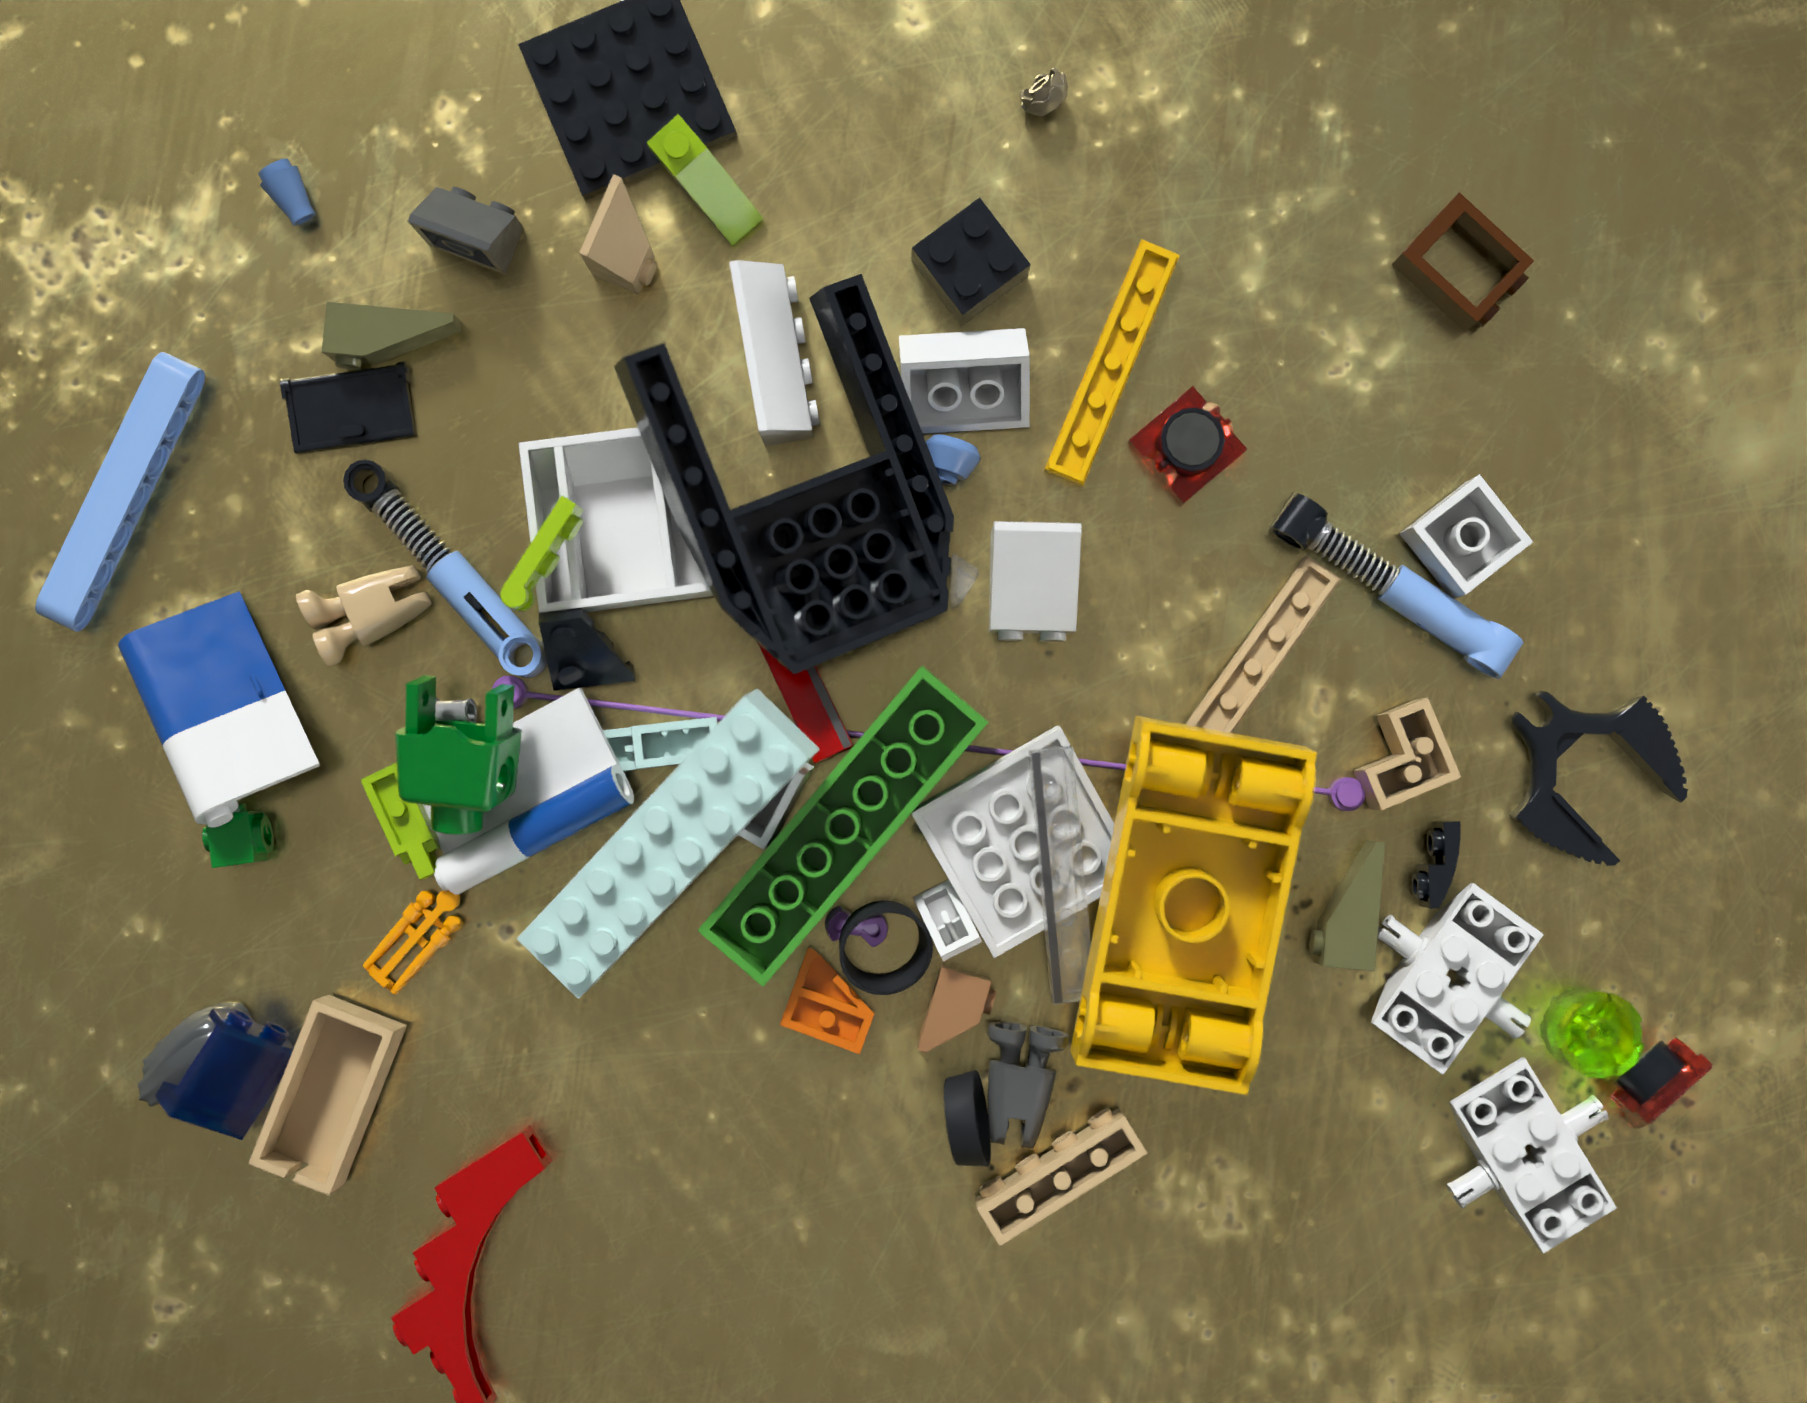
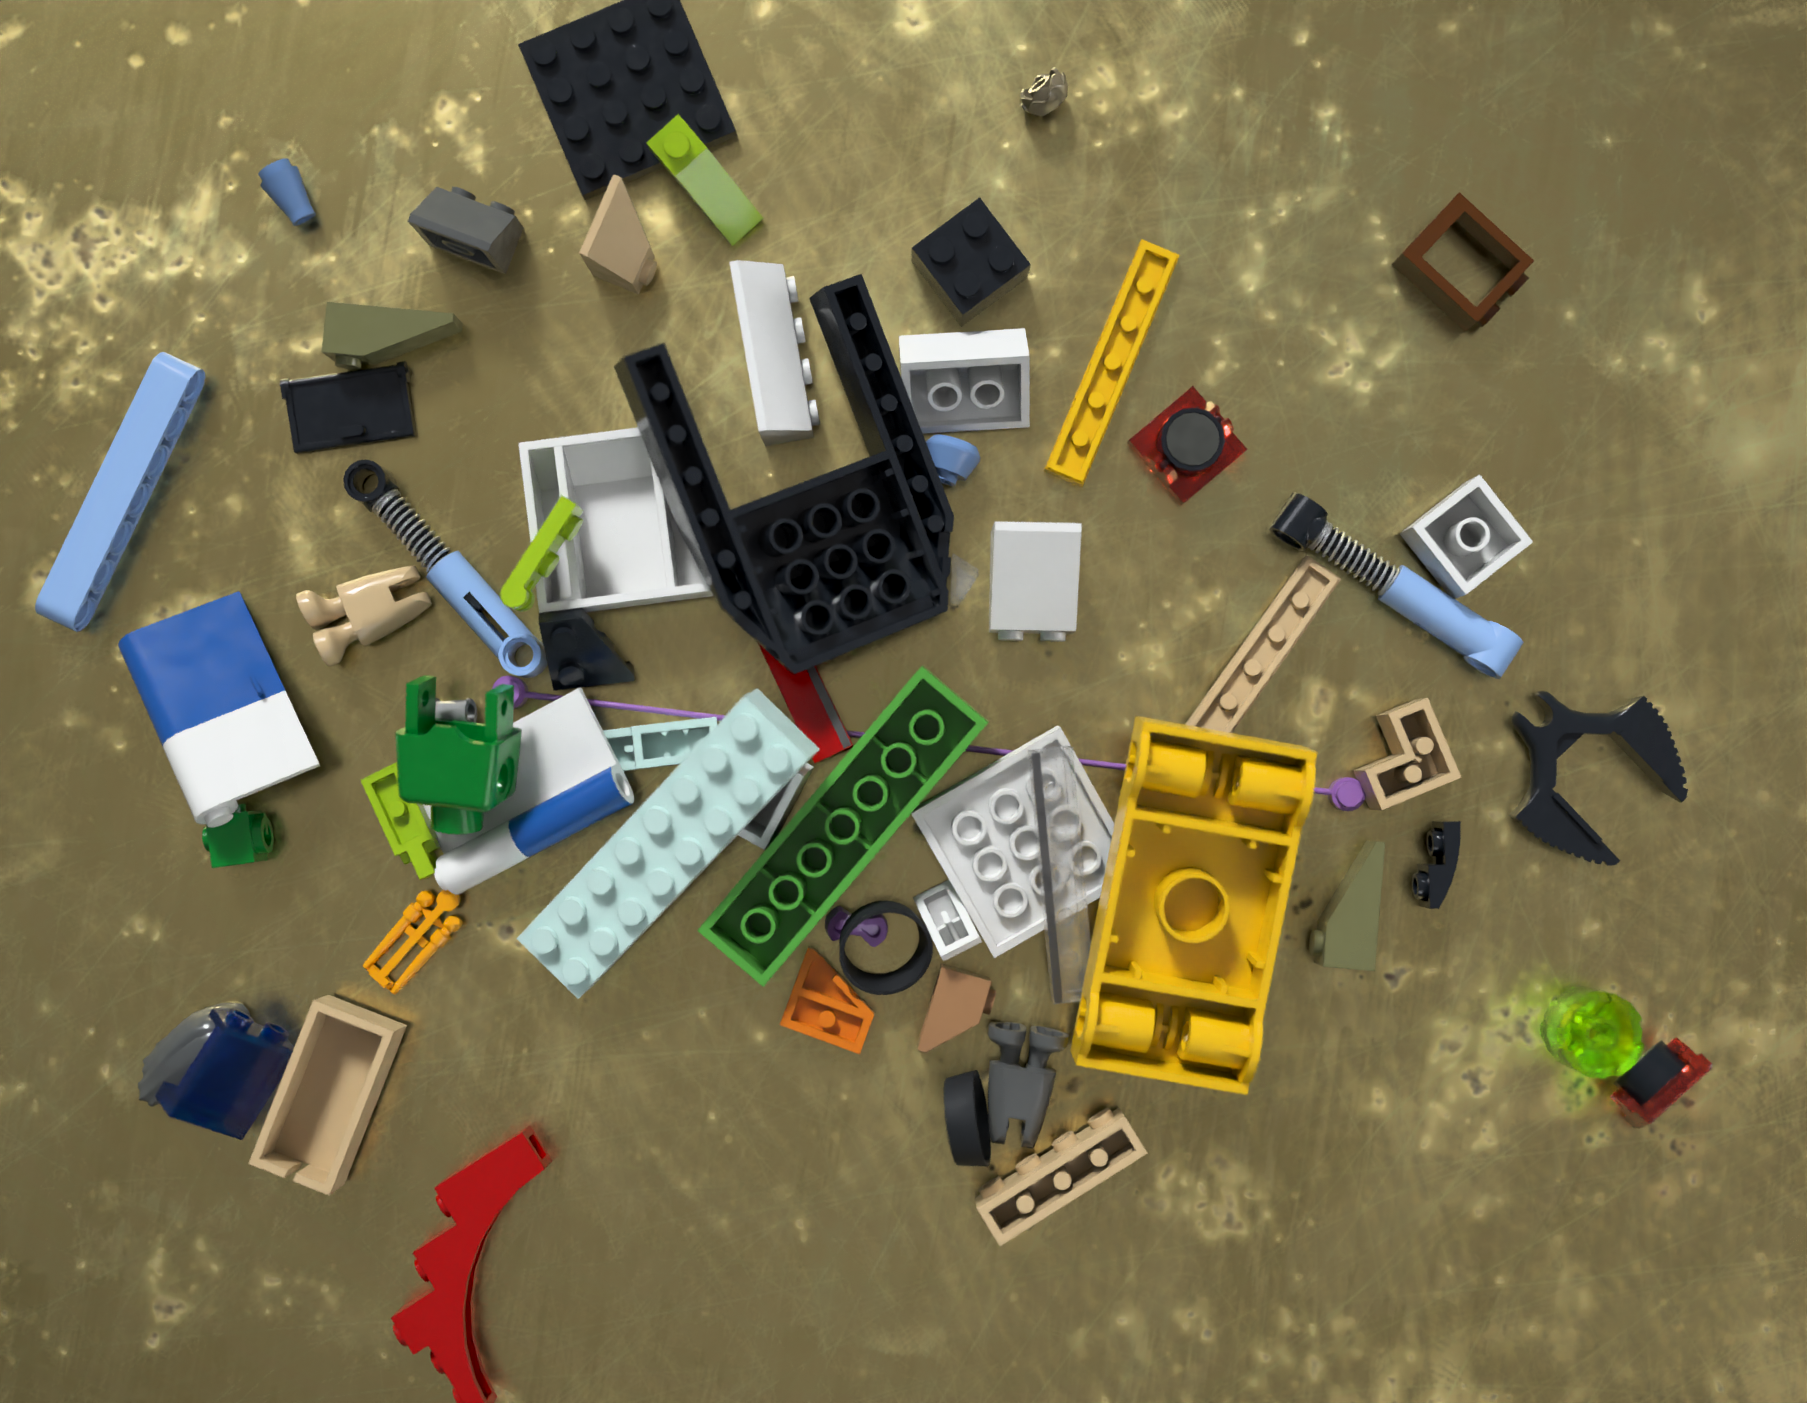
(1484, 947): white slope -> none
(1552, 1187): white slope -> none

